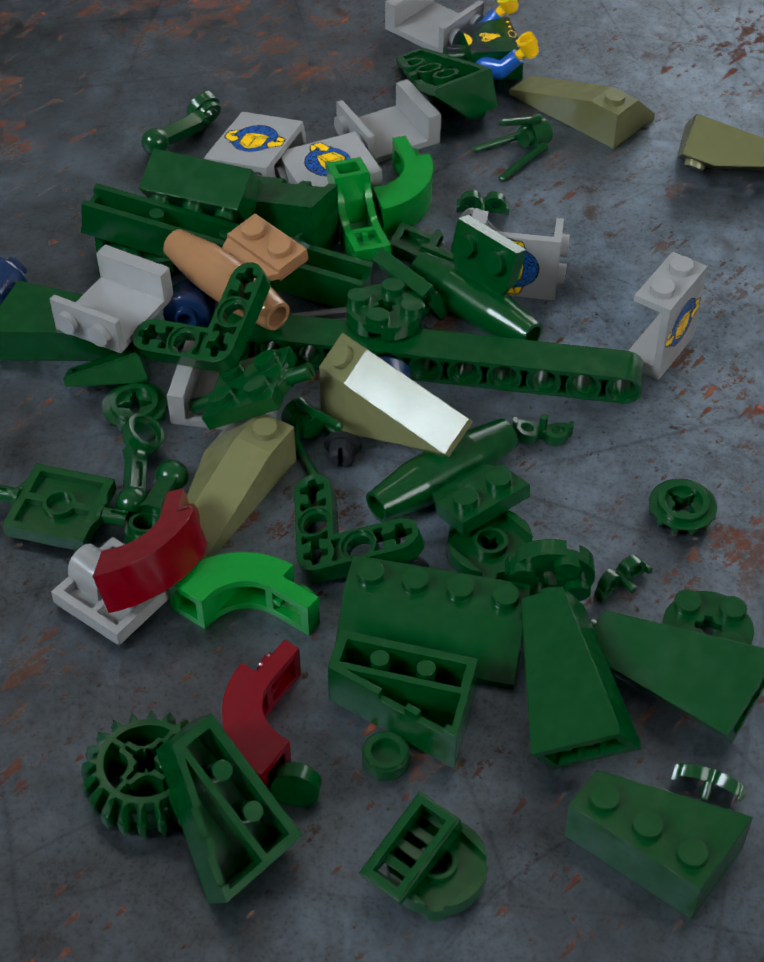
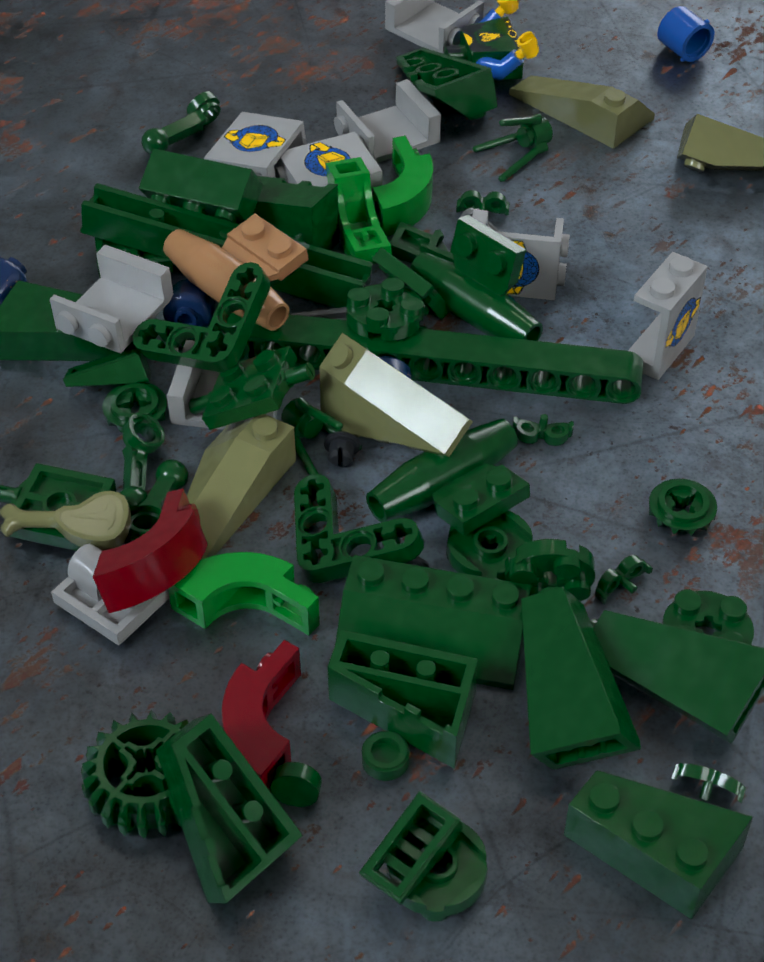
(98, 520): none -> olive piece
(686, 34): none -> blue piece

